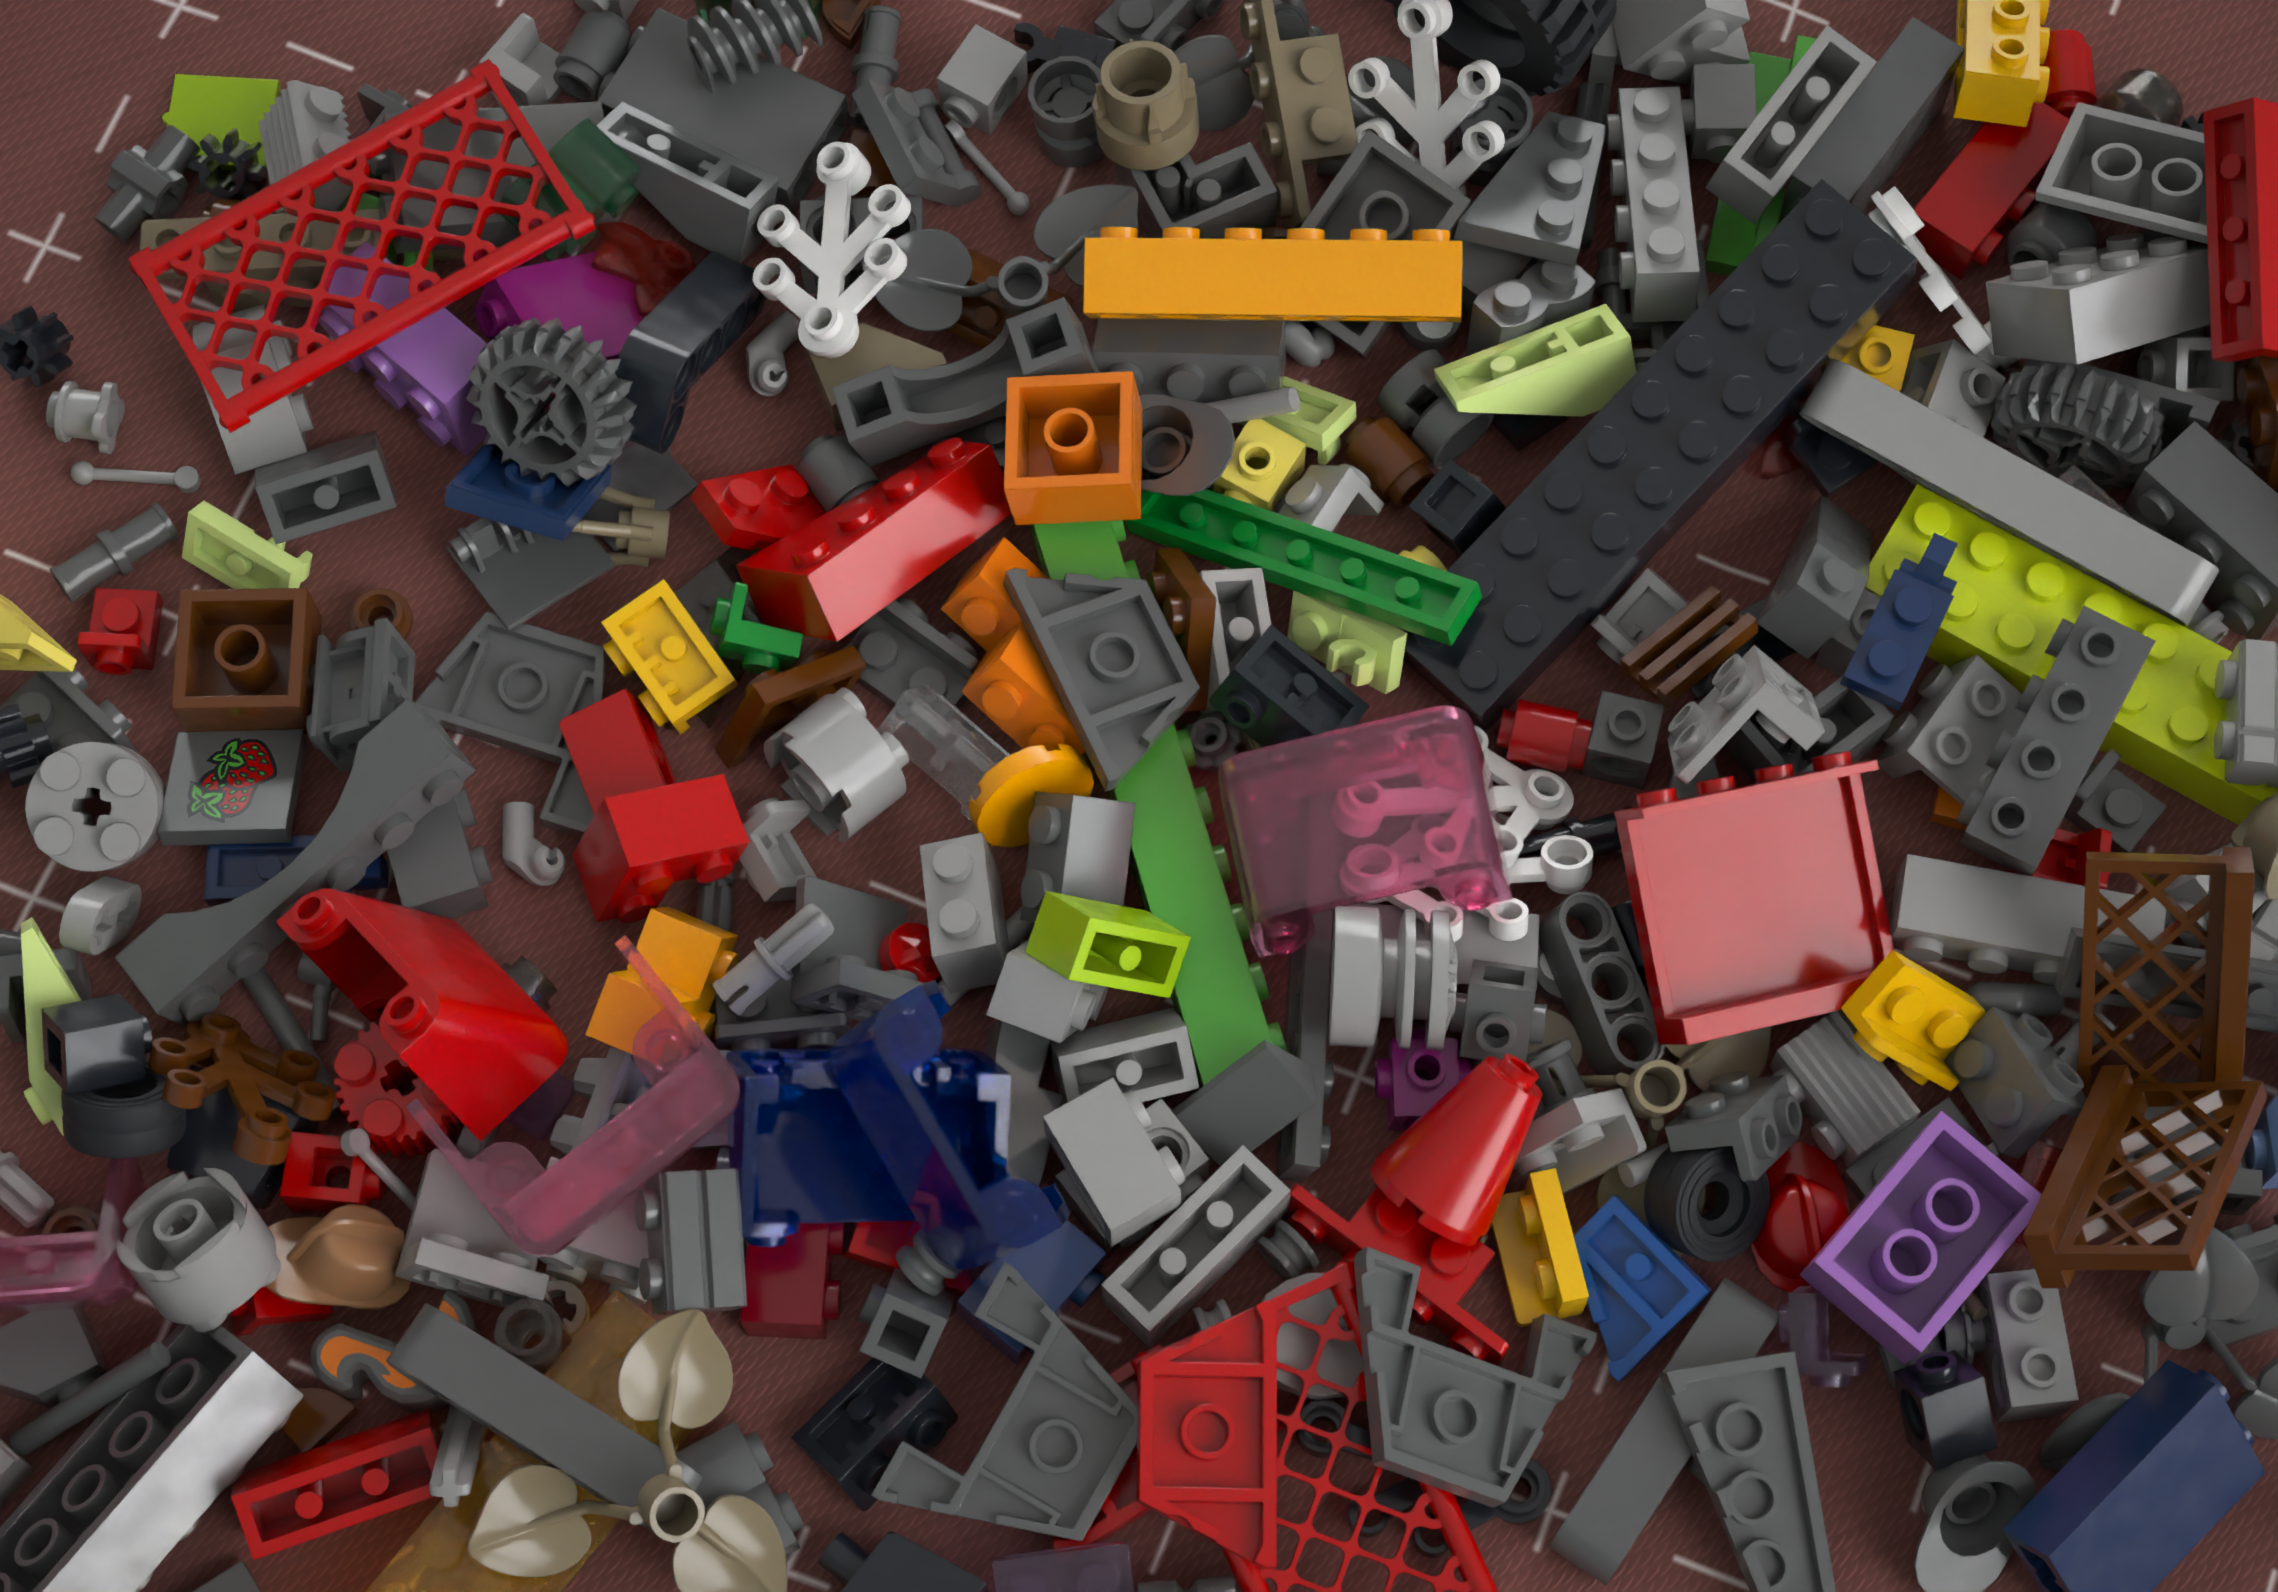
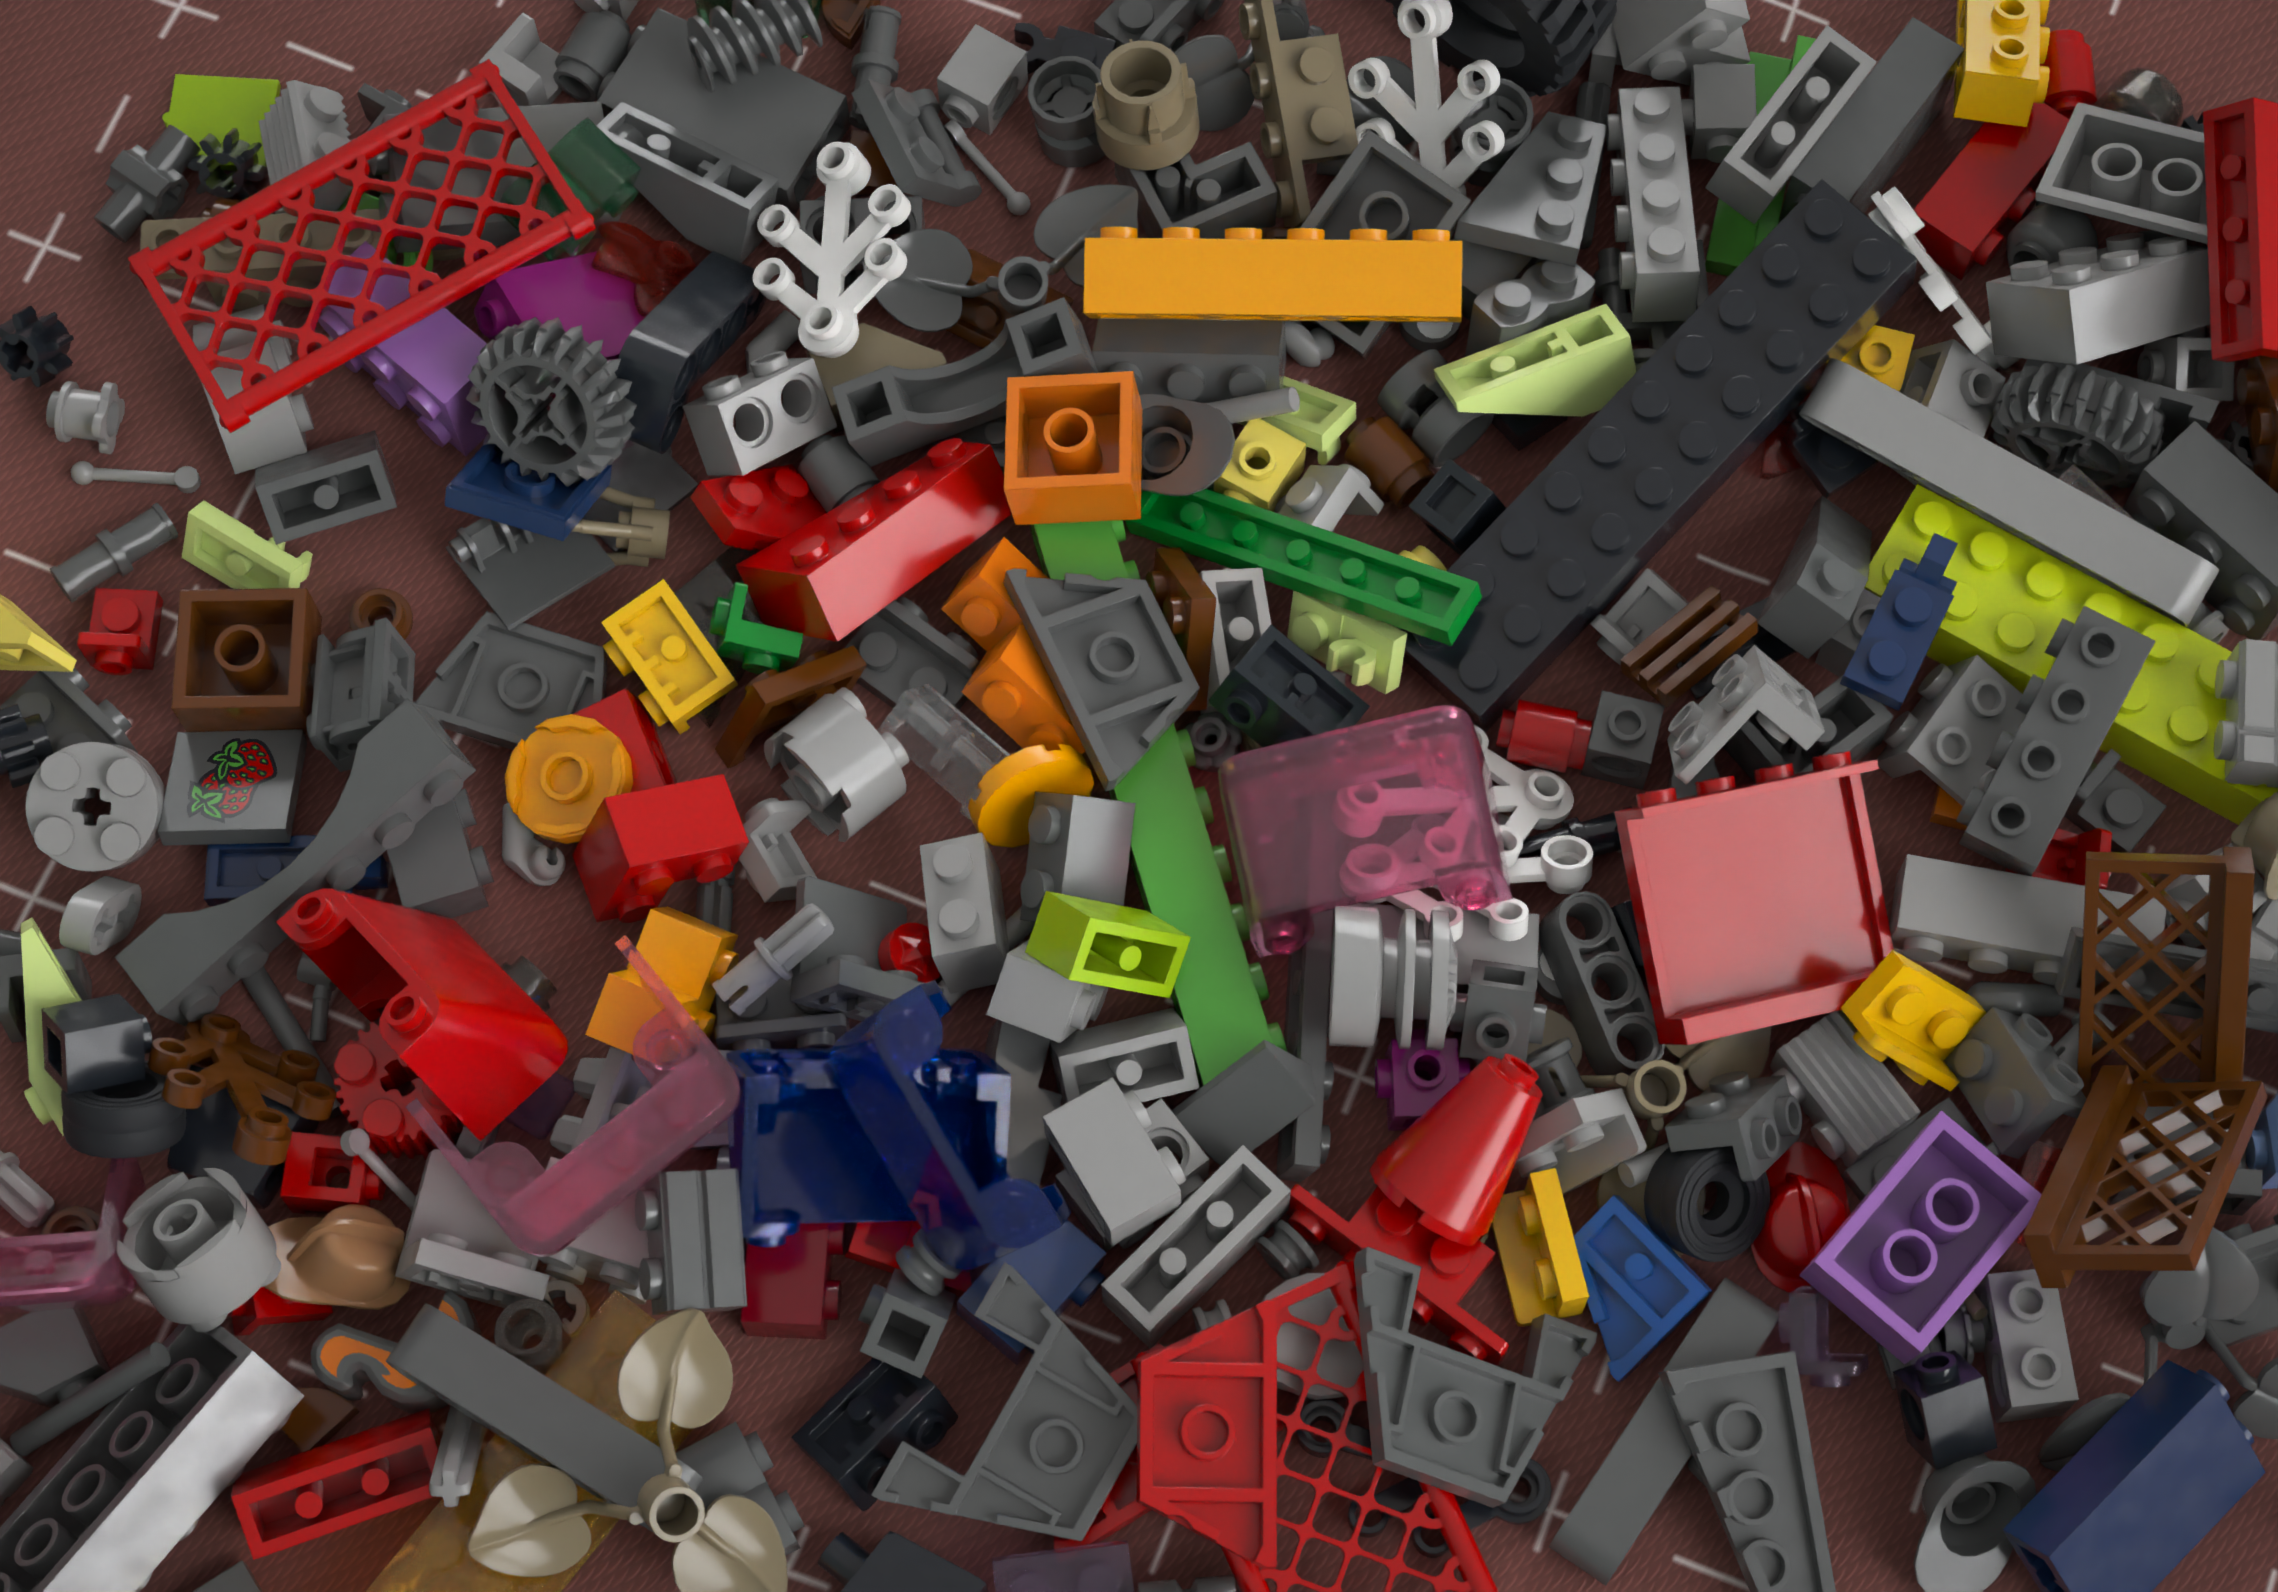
(564, 775): none -> light orange tile
(763, 424): none -> light grey brick

